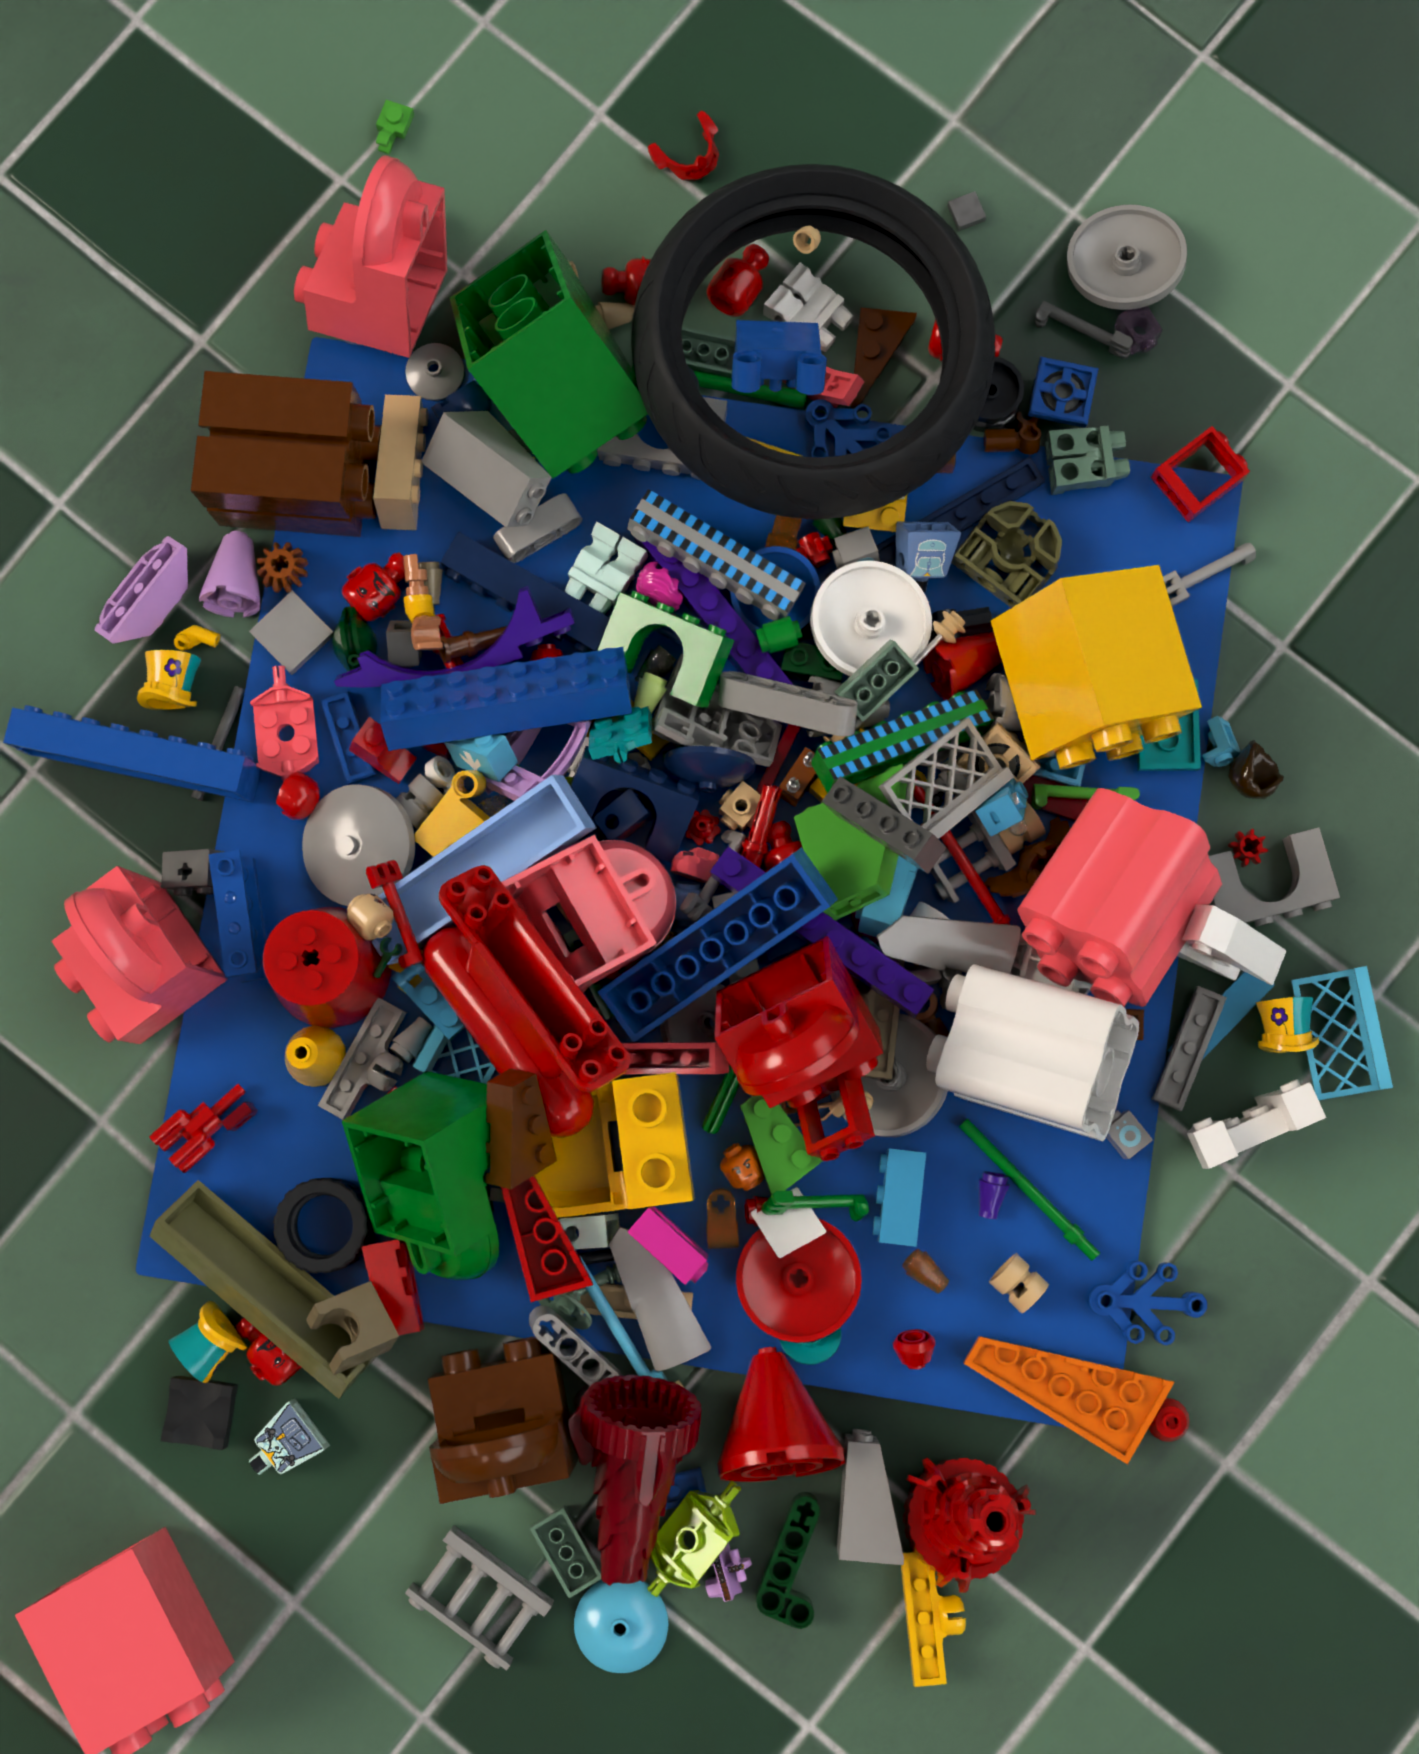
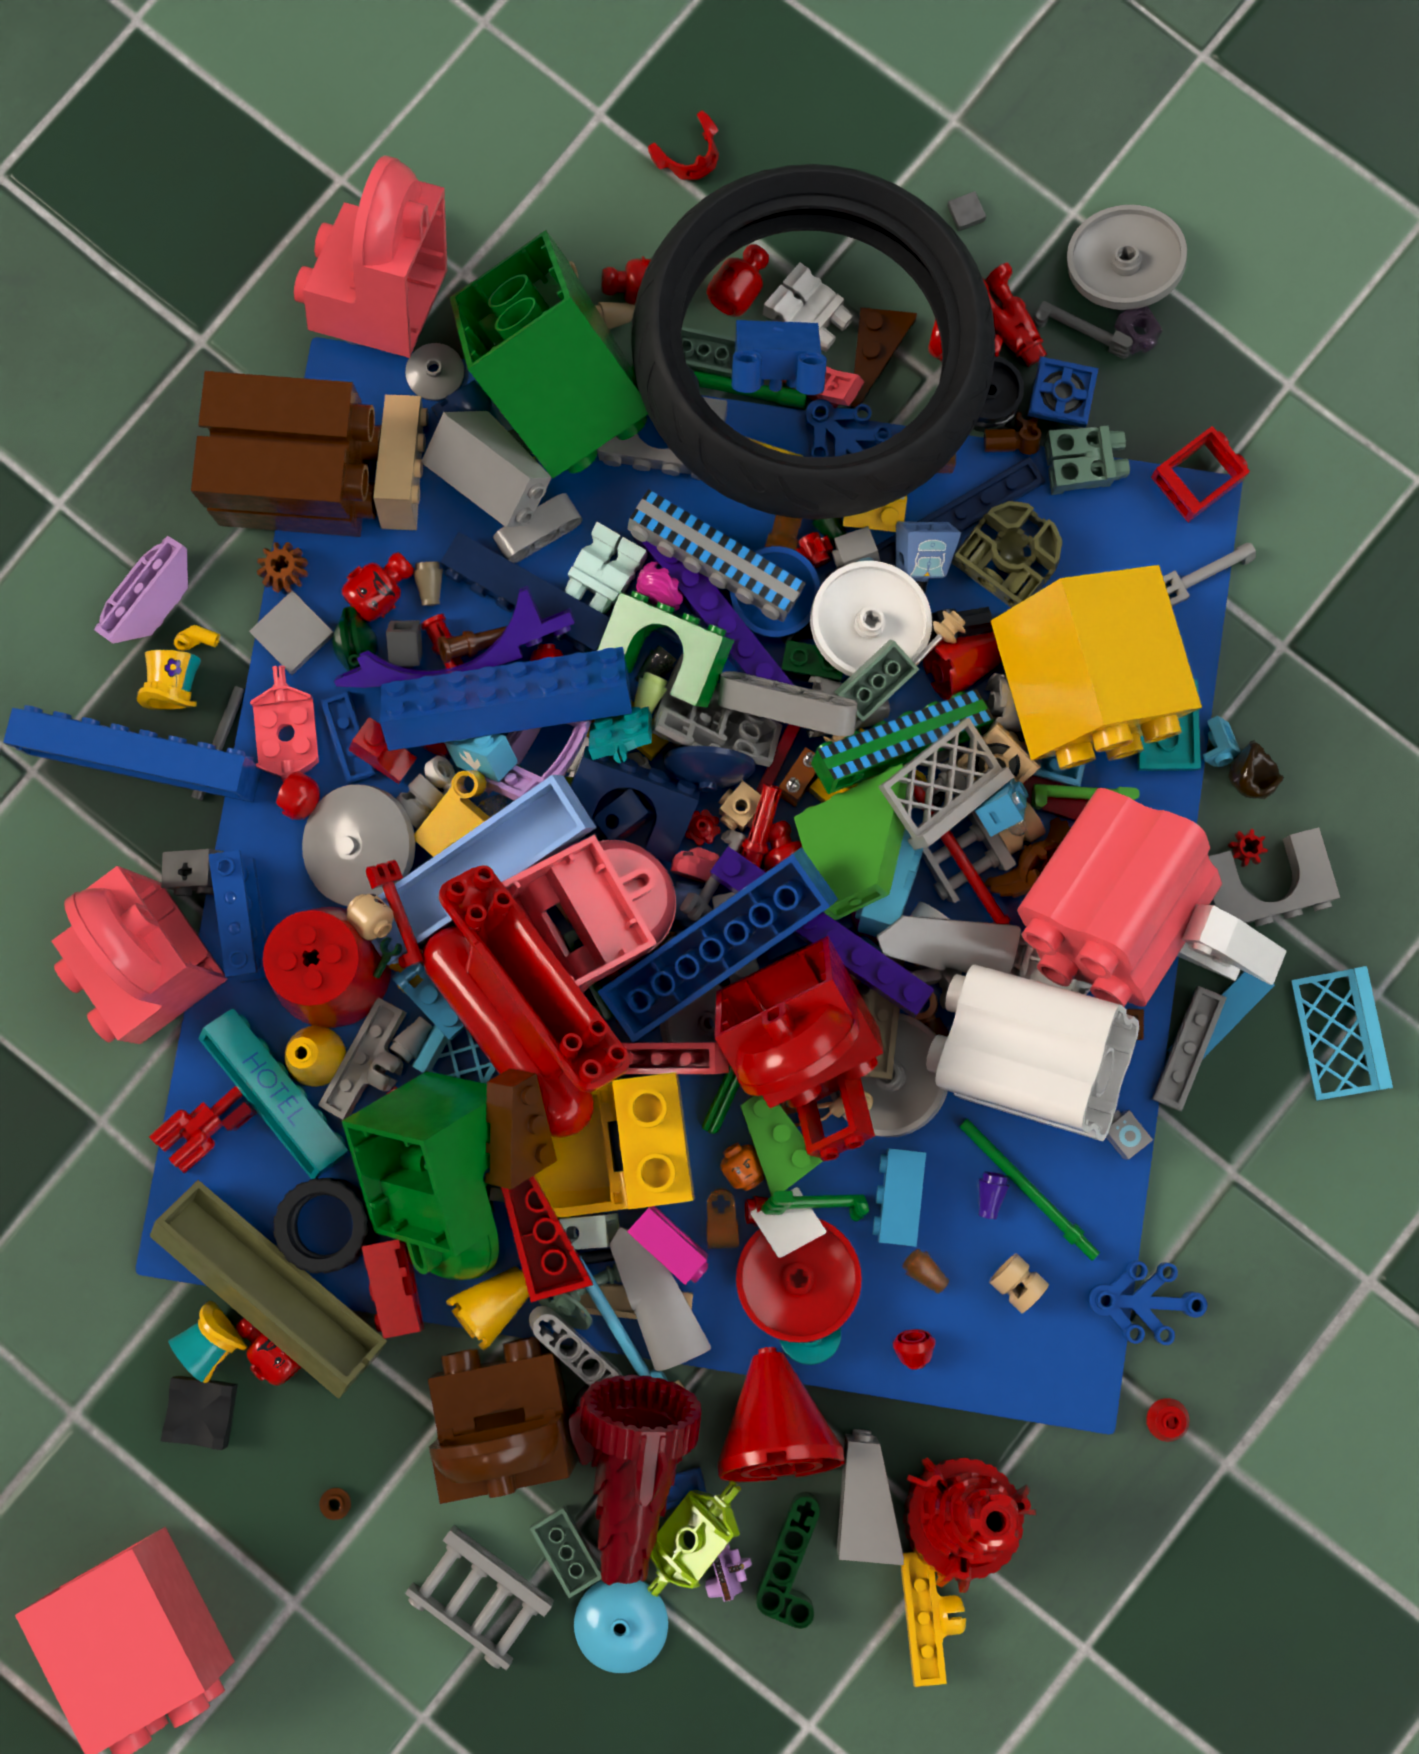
(232, 578): lavender cone -> none
(273, 1093): none -> teal brick
(287, 1440): torso -> none
(344, 1499): none -> reddish brown plate
(364, 1320): dark tan piece -> none
(392, 123): bright green plate -> none
(420, 607): nougat piece -> none
(490, 1305): none -> yellow cone
(779, 635): green brick -> none
(802, 236): tan hinge -> none
(884, 825): dark grey brick -> none
(1013, 321): none -> red piece
(1089, 1398): orange wing -> none
(1275, 1114): white wedge -> none
(1286, 1025): yellow hat -> none

